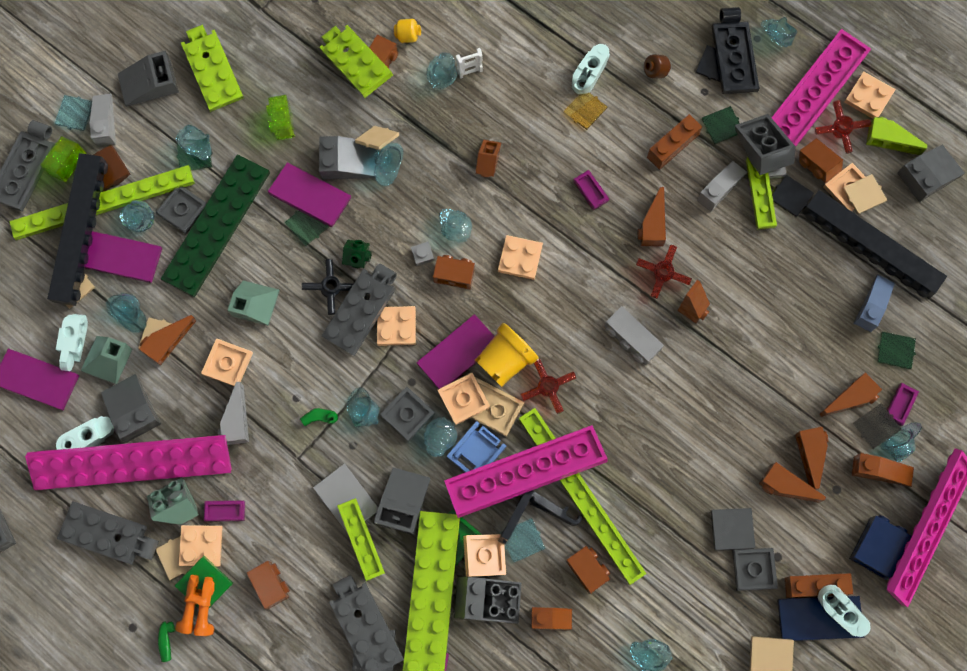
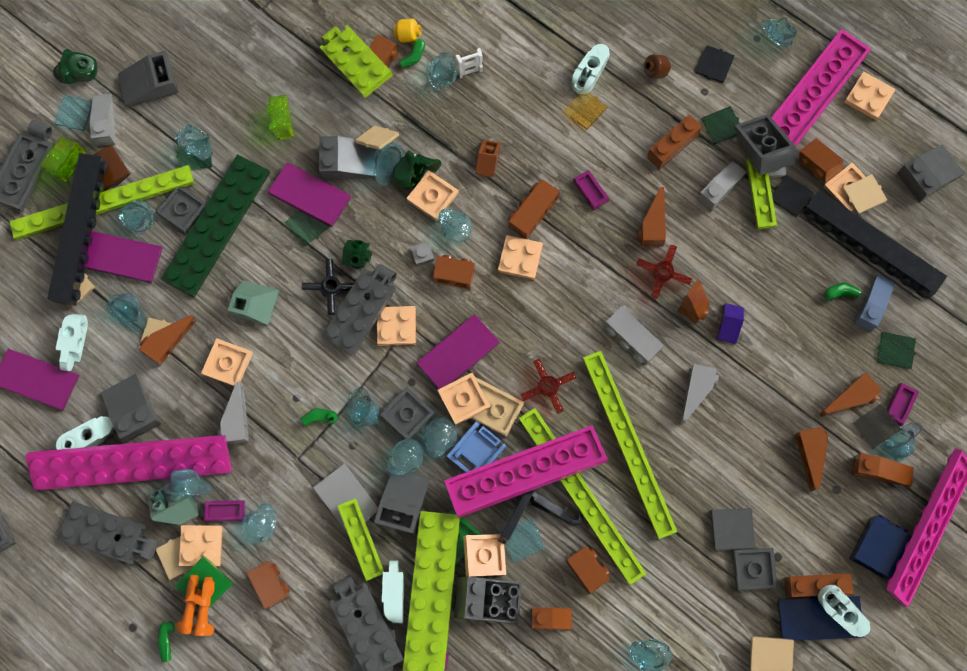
(75, 68): none -> dark green head
(107, 359): sand green slope -> none
(186, 483): none -> clear light blue piece
(212, 73): lime hinge -> none
(259, 524): none -> clear light blue hair
(393, 593): none -> light aqua piece
(405, 457): none -> clear light blue hair
(411, 168): none -> dark green head
(416, 54): none -> green arm
(432, 195): none -> light nougat plate
(506, 355): yellow piece -> none
(533, 208): none -> dark orange brick
(629, 445): none -> lime plate
(699, 385): none -> light grey slope
(731, 323): none -> dark purple slope
(737, 61): black hinge -> none
(786, 484): dark orange slope -> none
(841, 289): none -> green arm
(847, 122): clear red bar -> none
(891, 136): lime slope -> none

